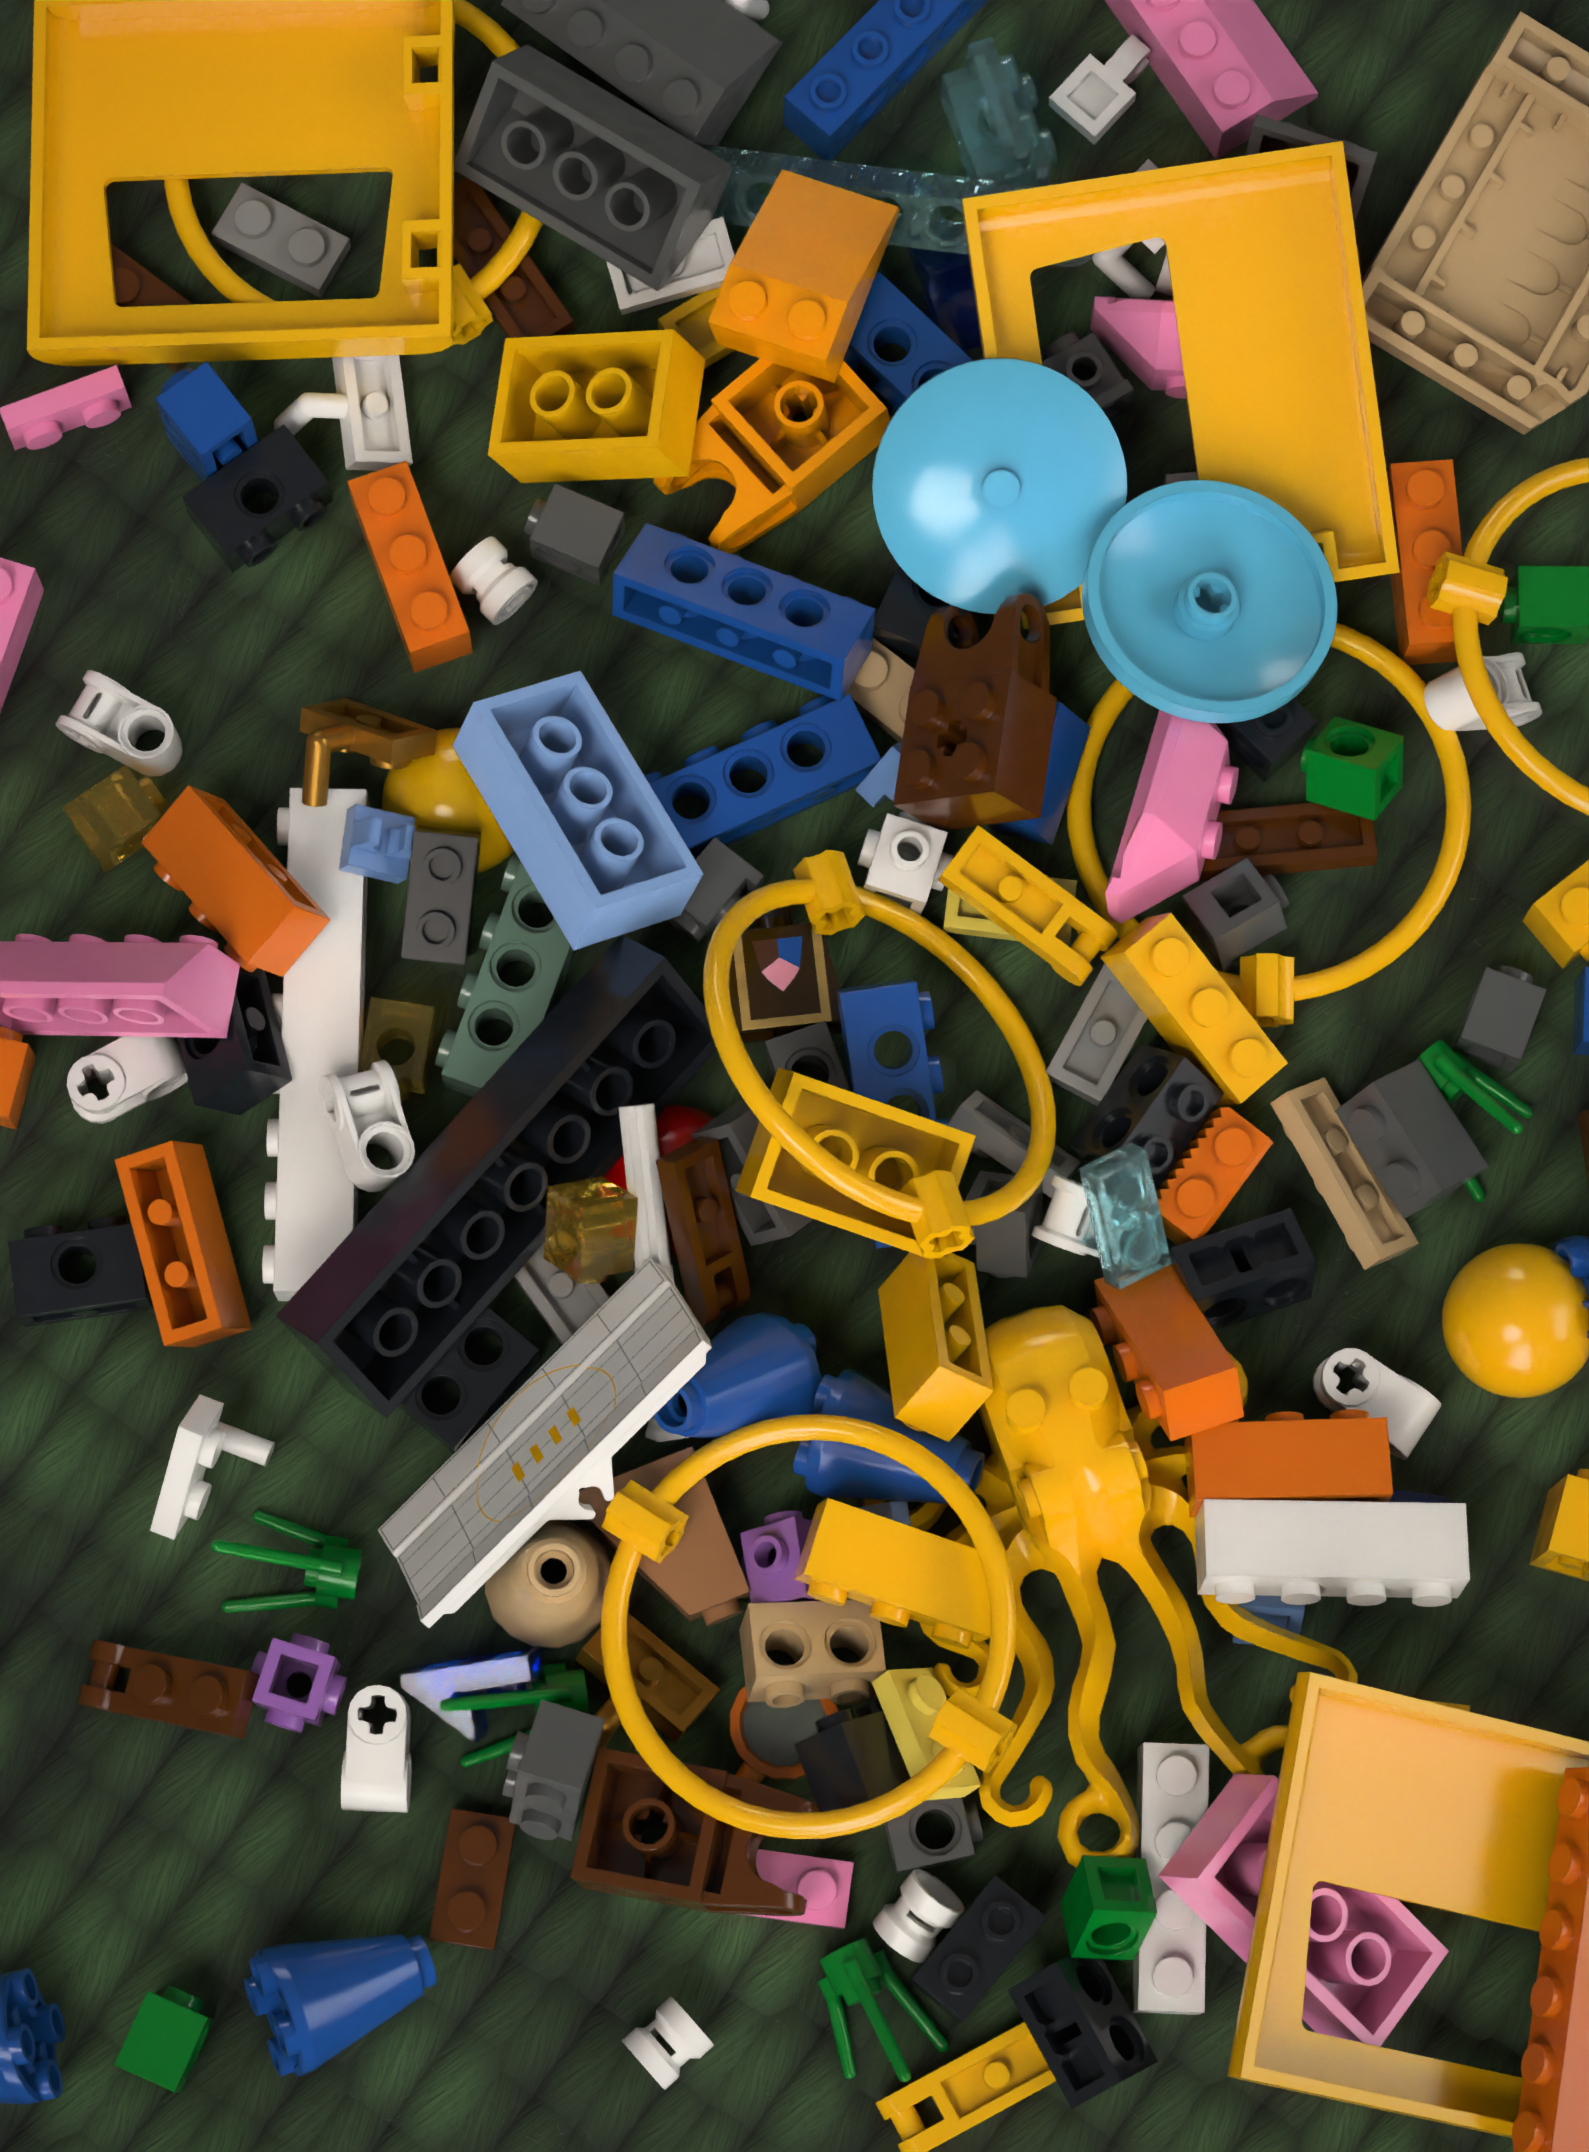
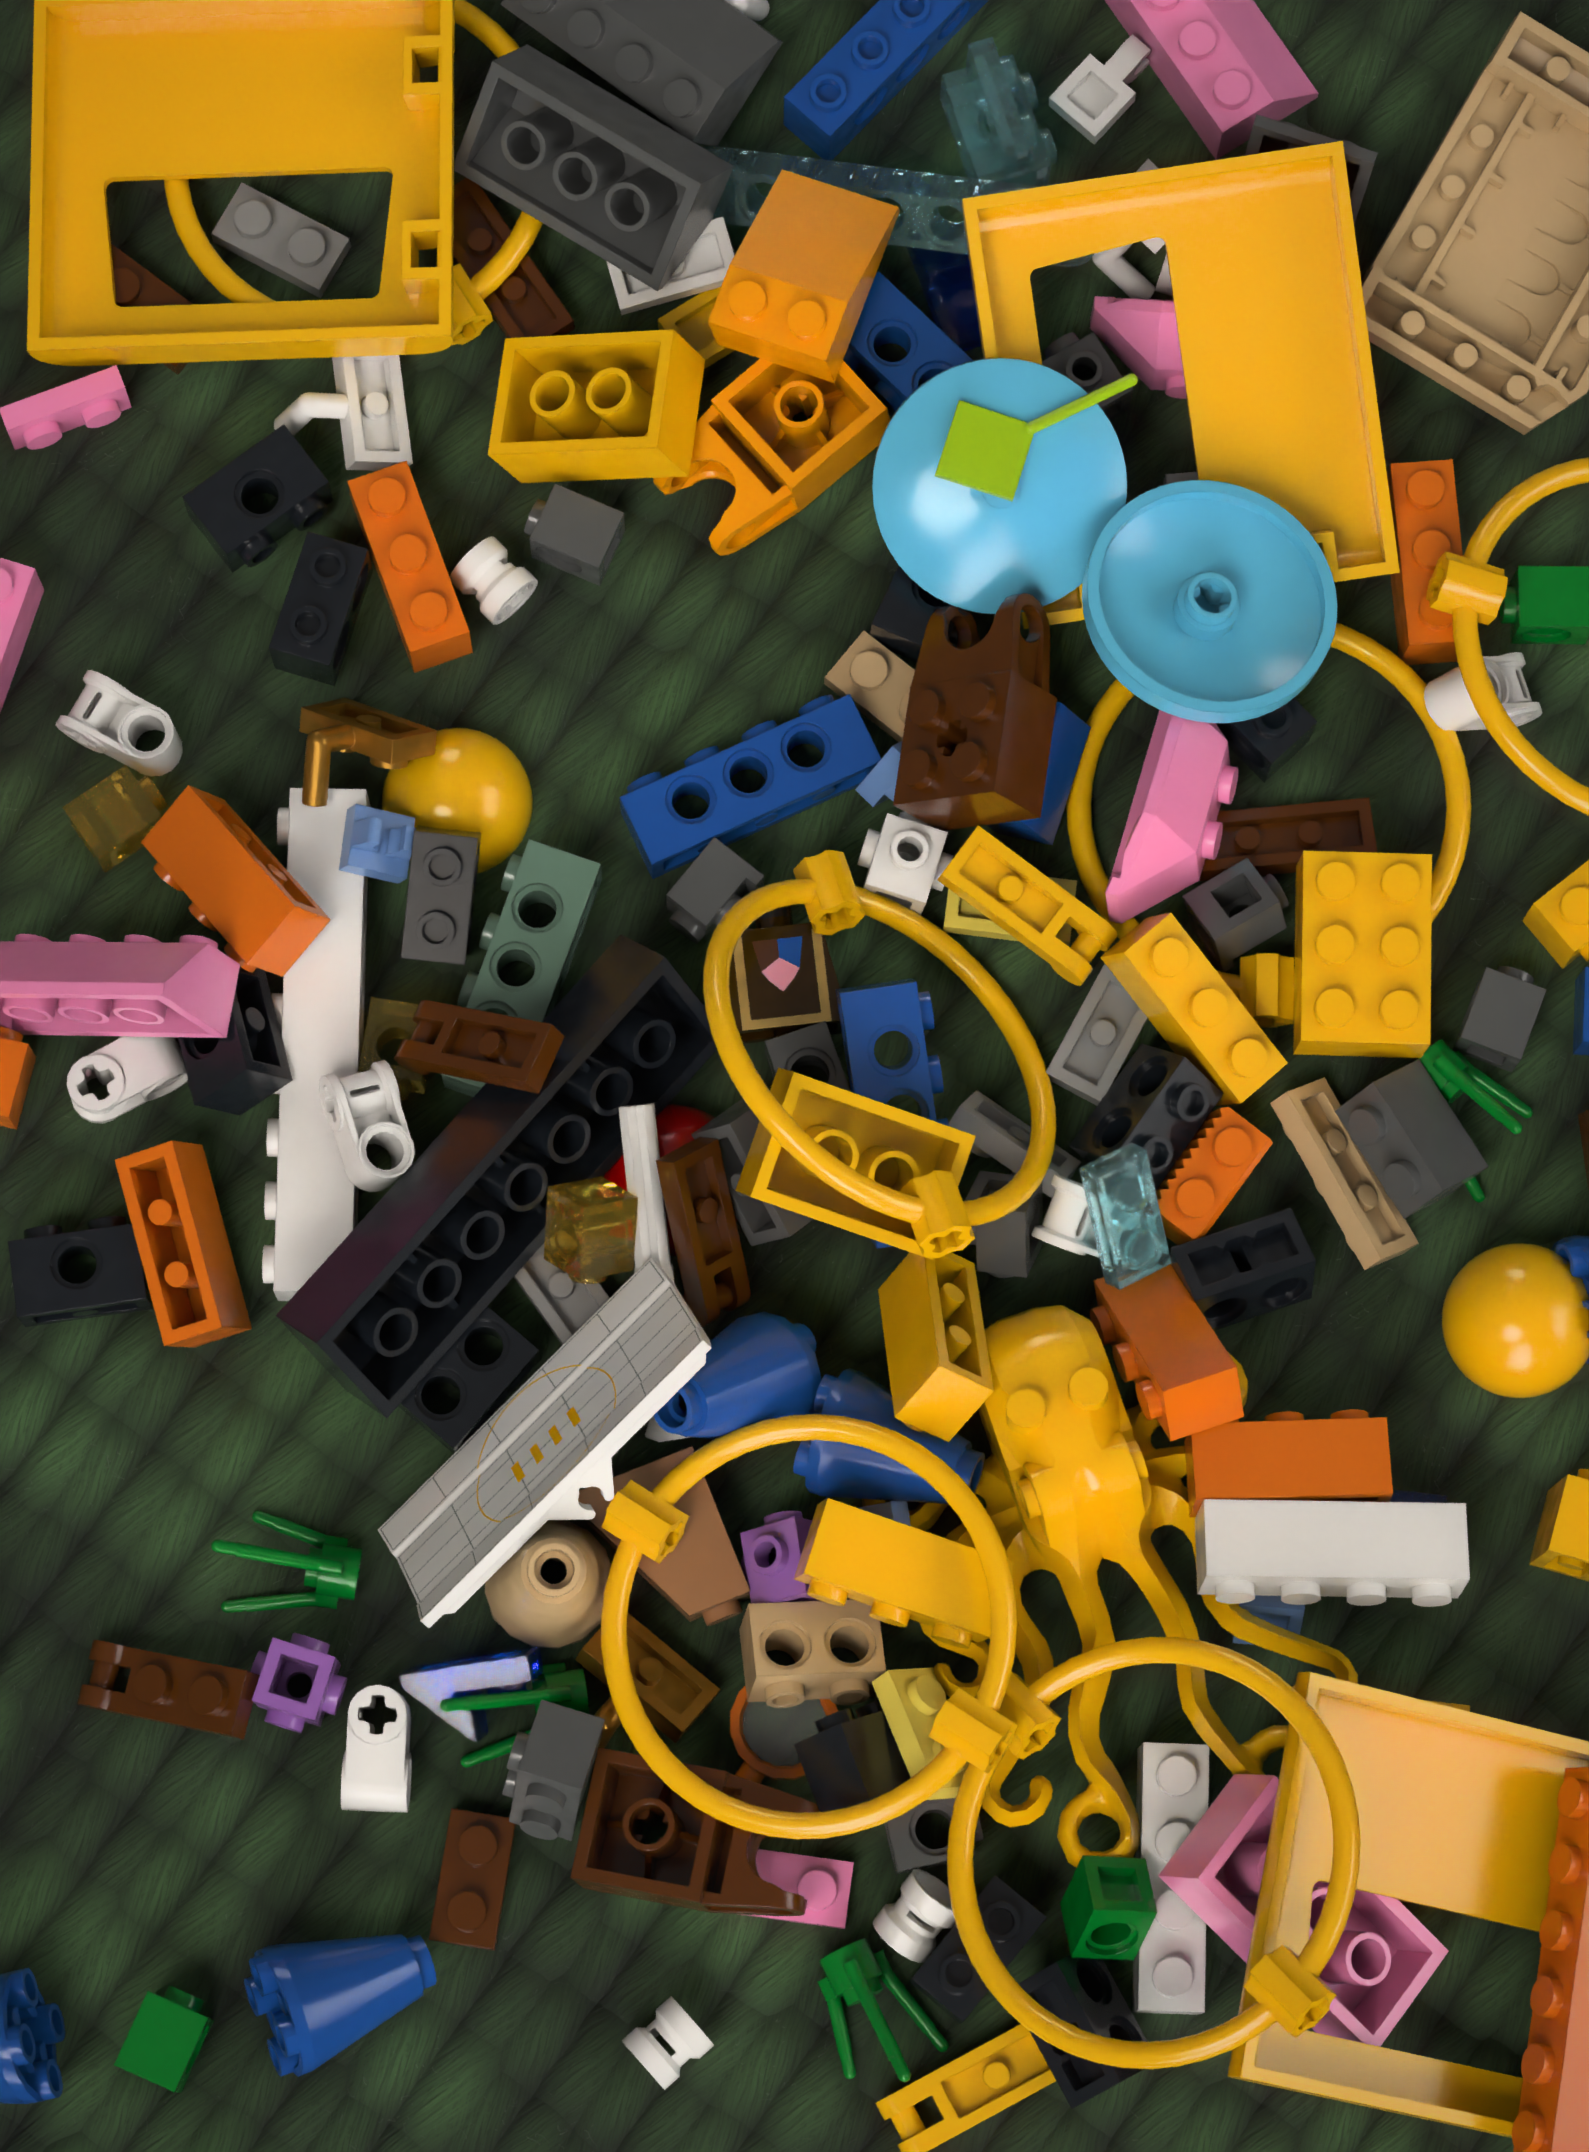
(195, 1447): white plate -> none
(204, 420): blue brick -> none
(321, 608): none -> black brick
(480, 1046): none -> reddish brown plate
(577, 809): light blue brick -> none
(743, 611): blue brick -> none
(990, 448): none -> lime piece
(1281, 1981): none -> yellow piece
(1353, 768): green brick -> none
(1363, 954): none -> yellow brick
(1381, 1394): white piece -> none

